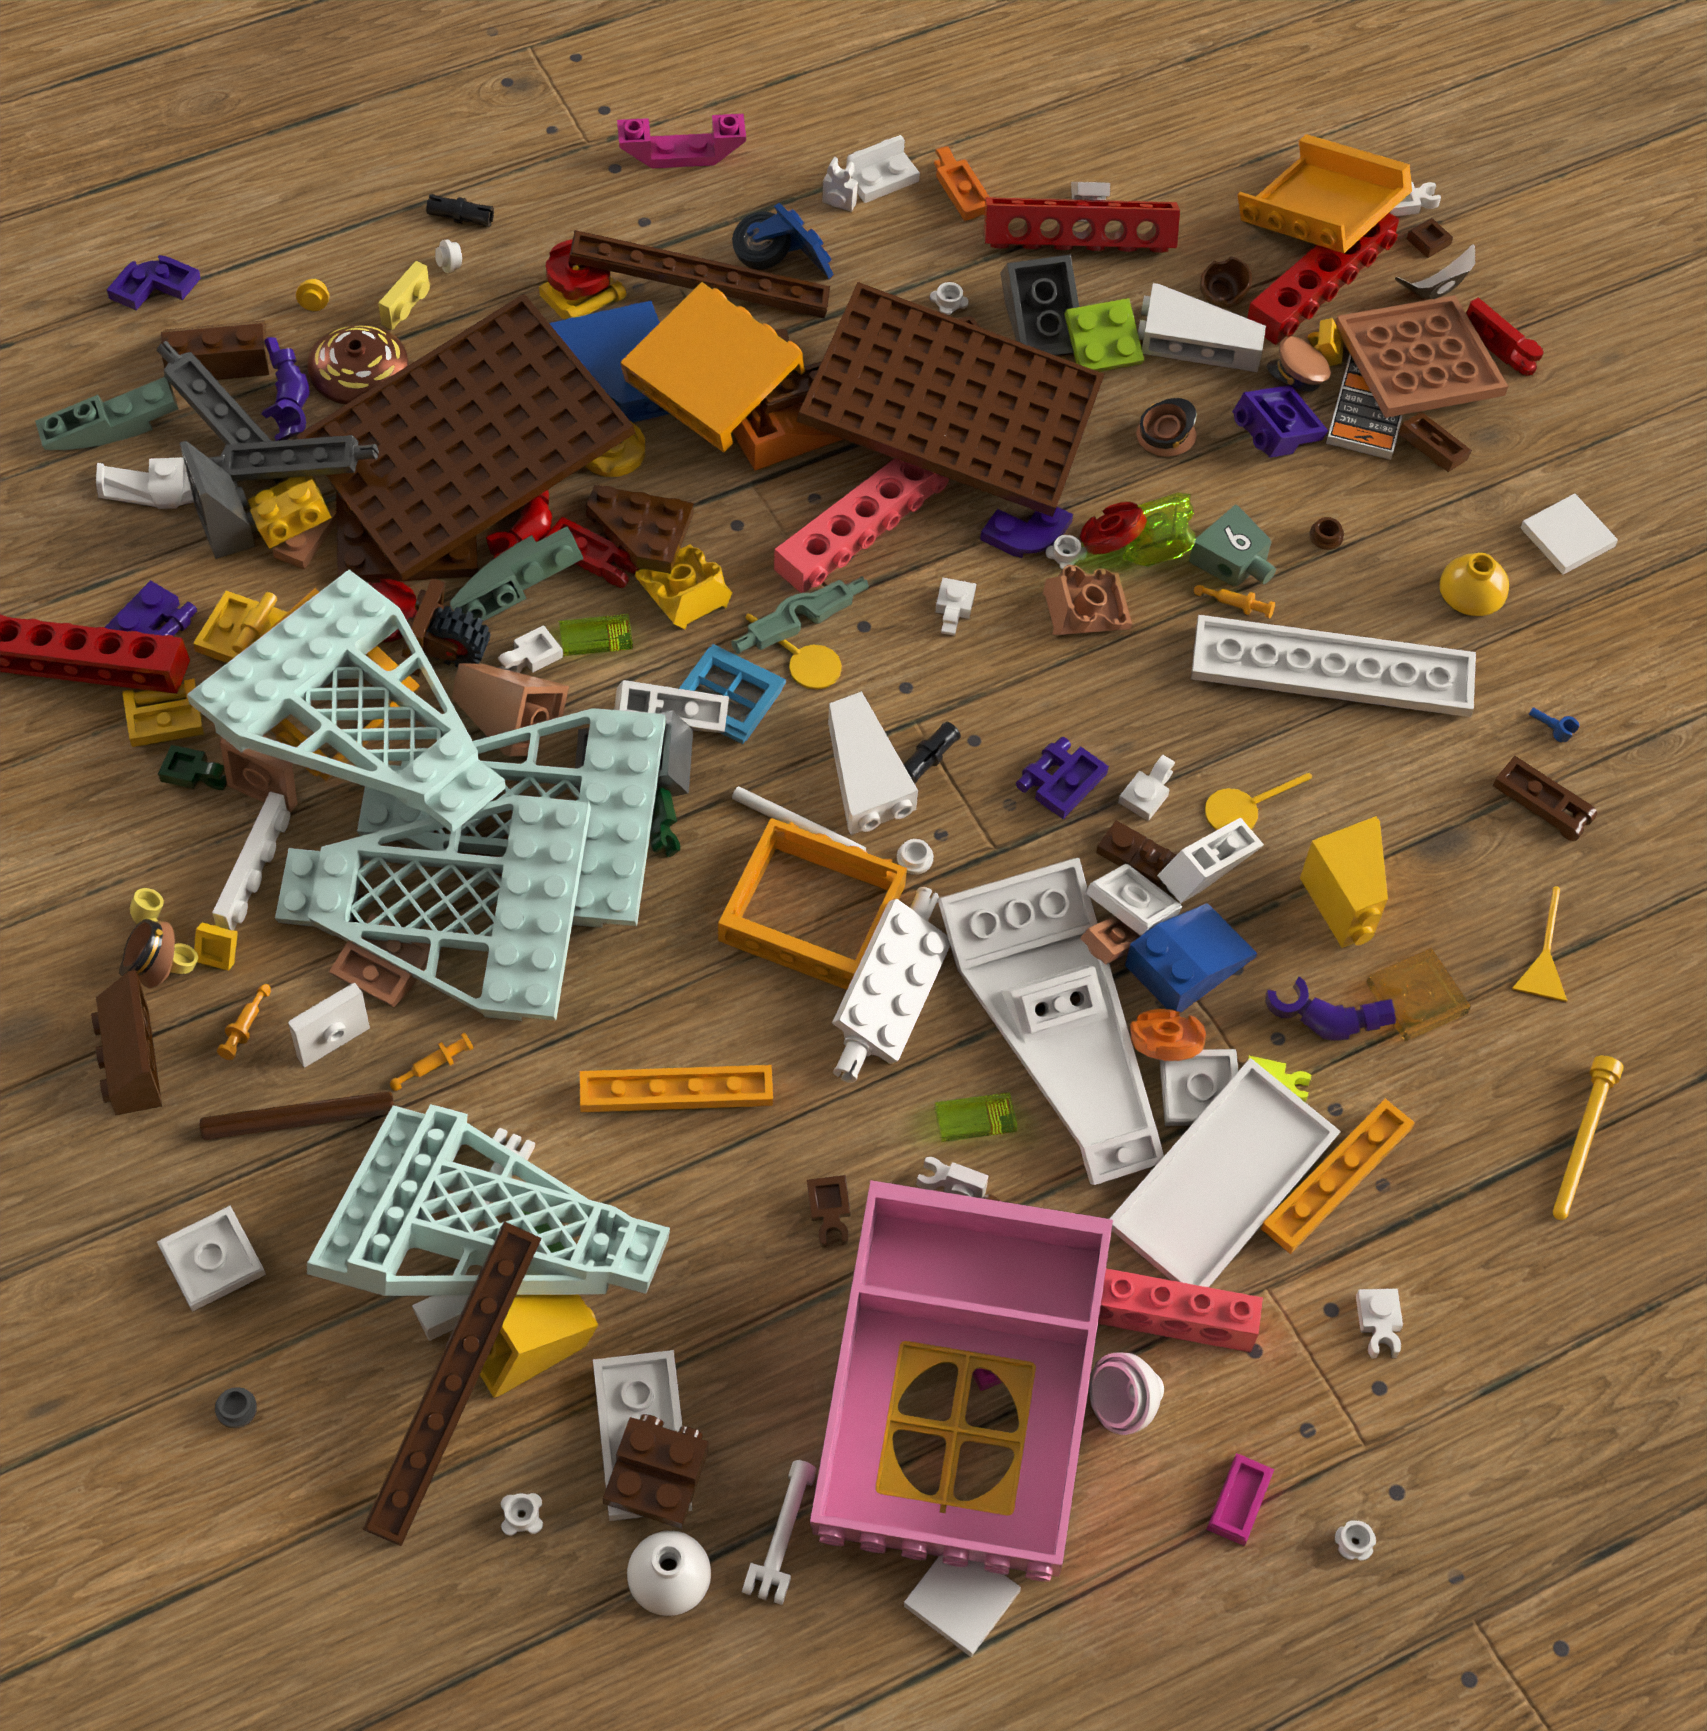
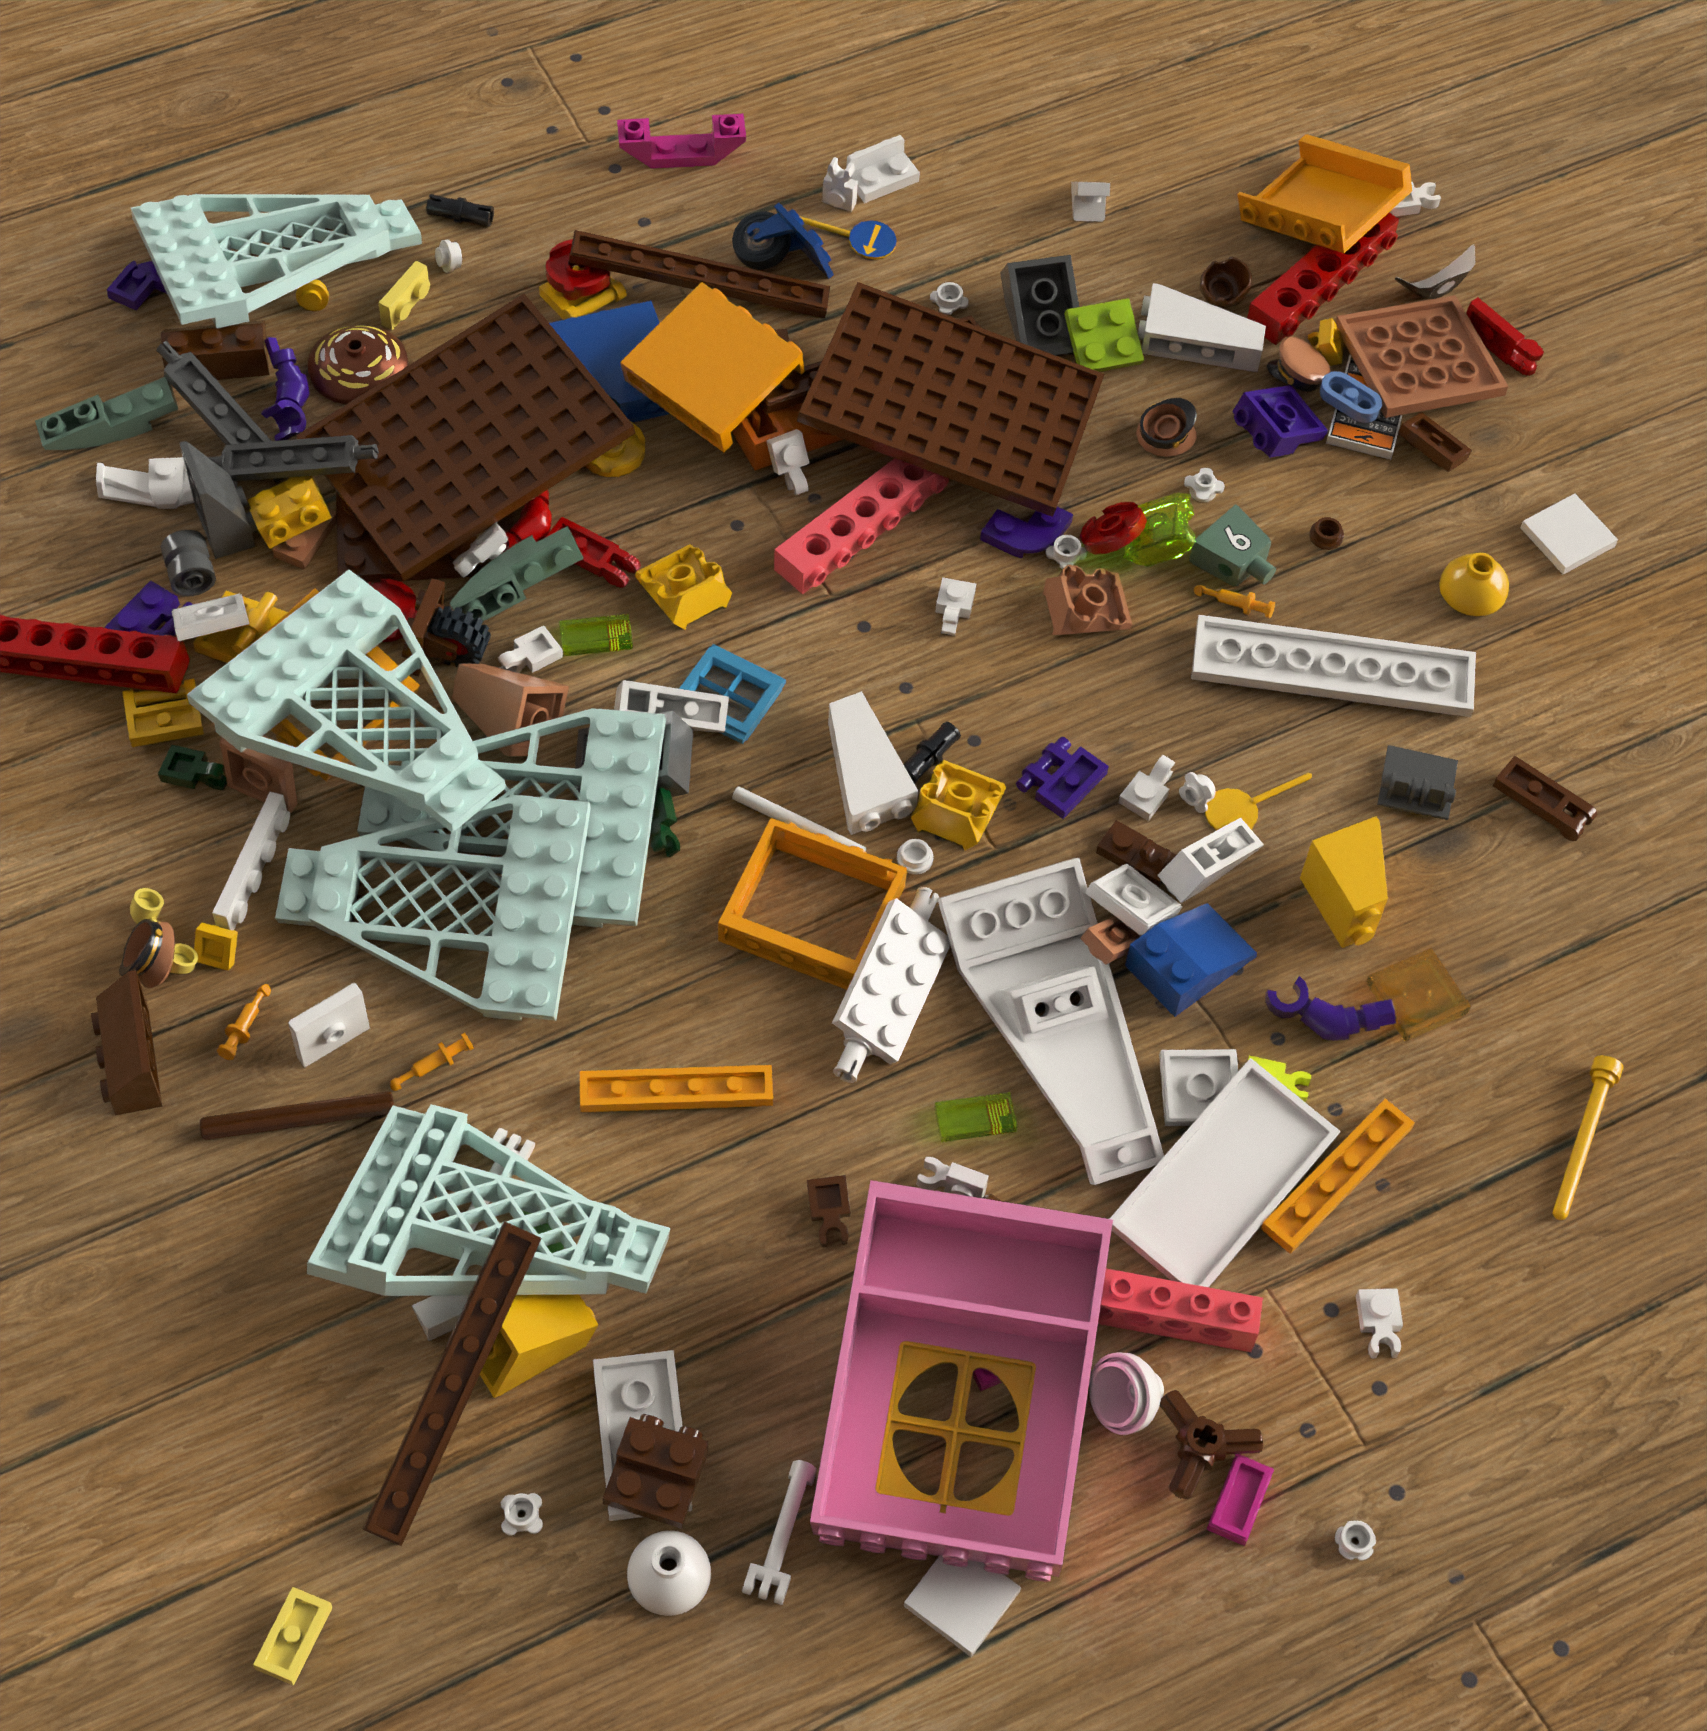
(188, 563): none -> dark grey wheel
(207, 276): none -> light aqua wing
(209, 617): none -> white tile
(211, 1258): white plate -> none
(236, 1407): dark grey plate -> none
(292, 1636): none -> light yellow plate
(377, 975): nougat slope -> none
(486, 546): none -> white plate
(642, 524): reddish brown plate -> none
(785, 623): sand green piece -> none
(787, 457): none -> white plate
(811, 665): yellow piece -> none
(867, 239): none -> blue piece
(957, 804): none -> yellow slope
(960, 184): orange plate -> none
(1067, 212): red brick -> none
(1167, 1035): orange tile -> none
(1196, 1458): none -> reddish brown bush
(1197, 791): none -> white plate
(1204, 485): none -> white plate
(1353, 397): none -> medium blue plate
(1418, 782): none -> dark grey hinge
(1429, 238): reddish brown tile -> none
(1542, 975): yellow piece -> none
(1561, 729): blue hand -> none

